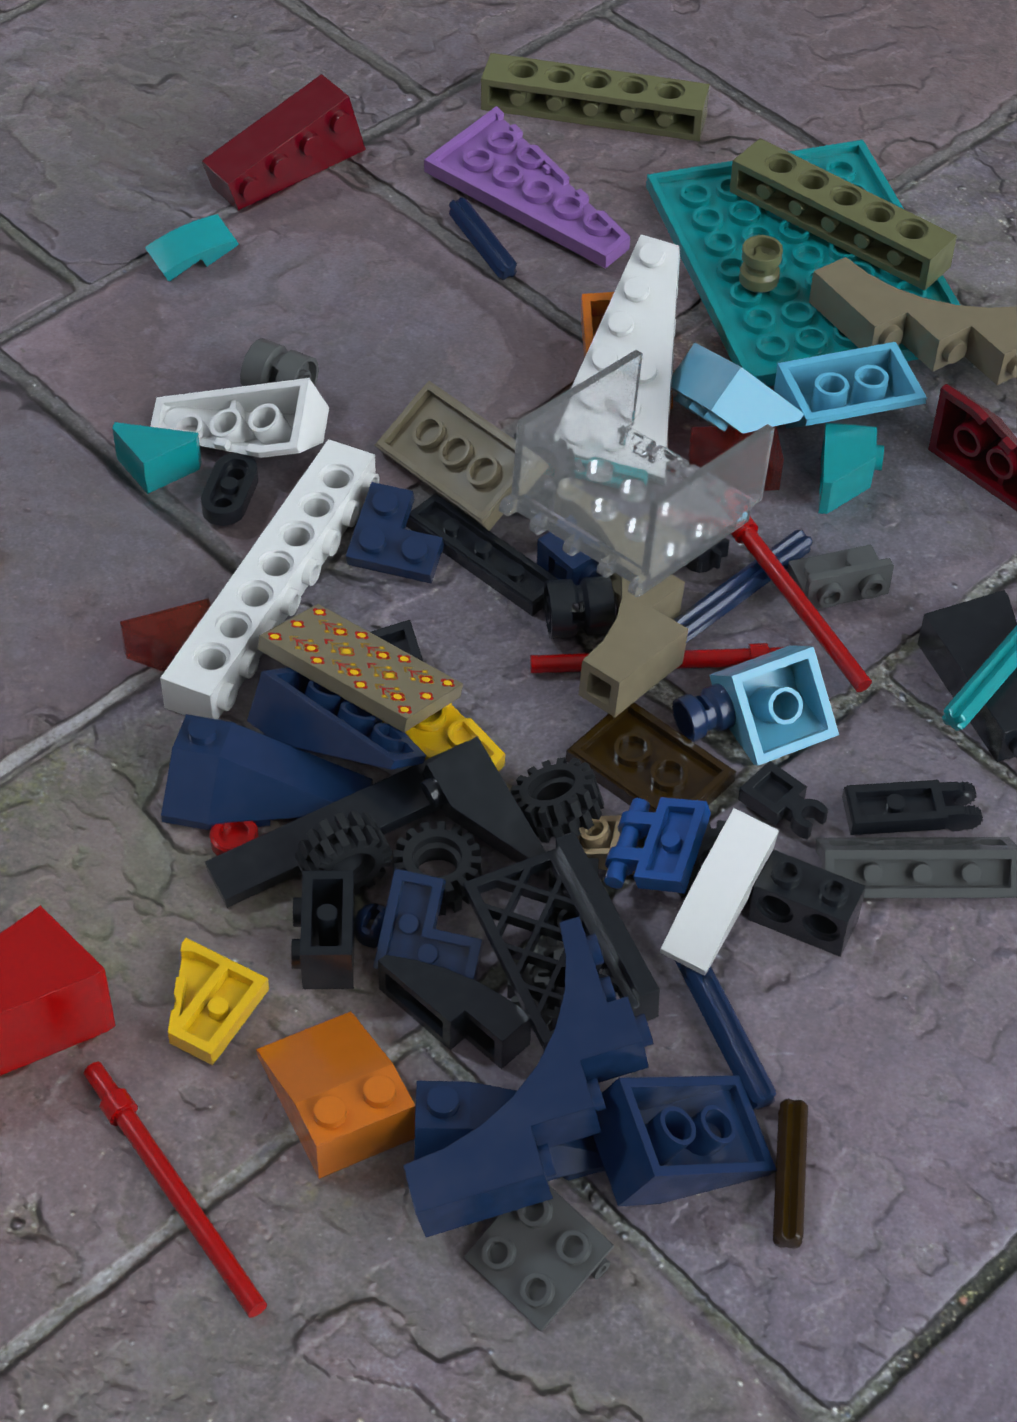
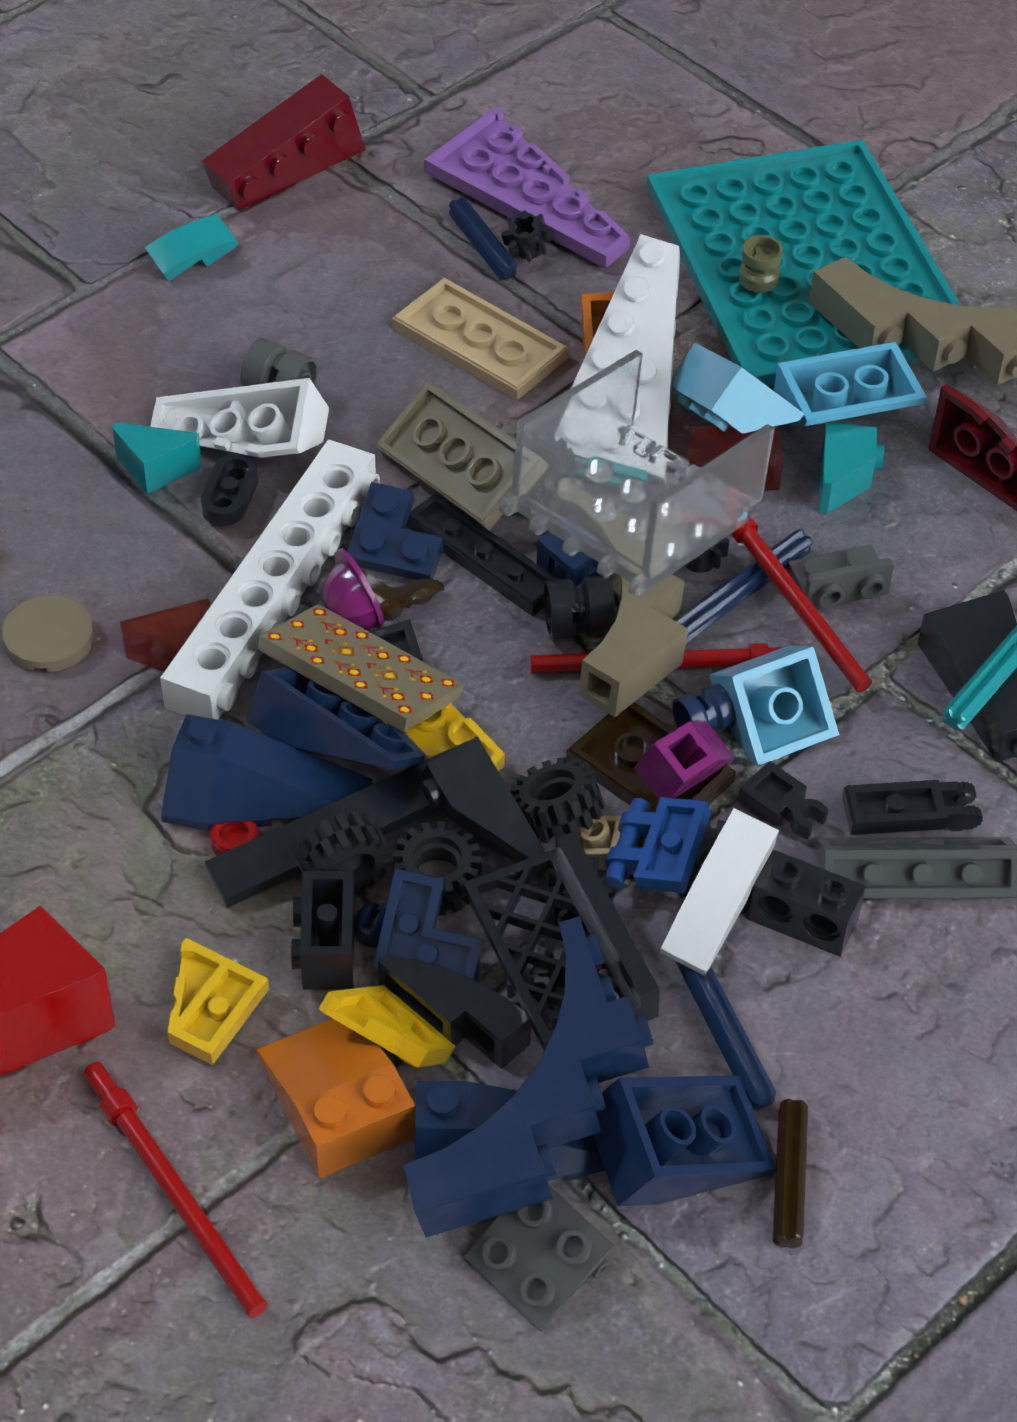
(48, 633): none -> dark tan tile
(367, 600): none -> magenta piece
(389, 1023): none -> yellow wing
(480, 338): none -> tan tile
(527, 235): none -> black gear
(595, 96): olive brick -> none
(683, 759): none -> magenta slope
(843, 214): olive brick -> none

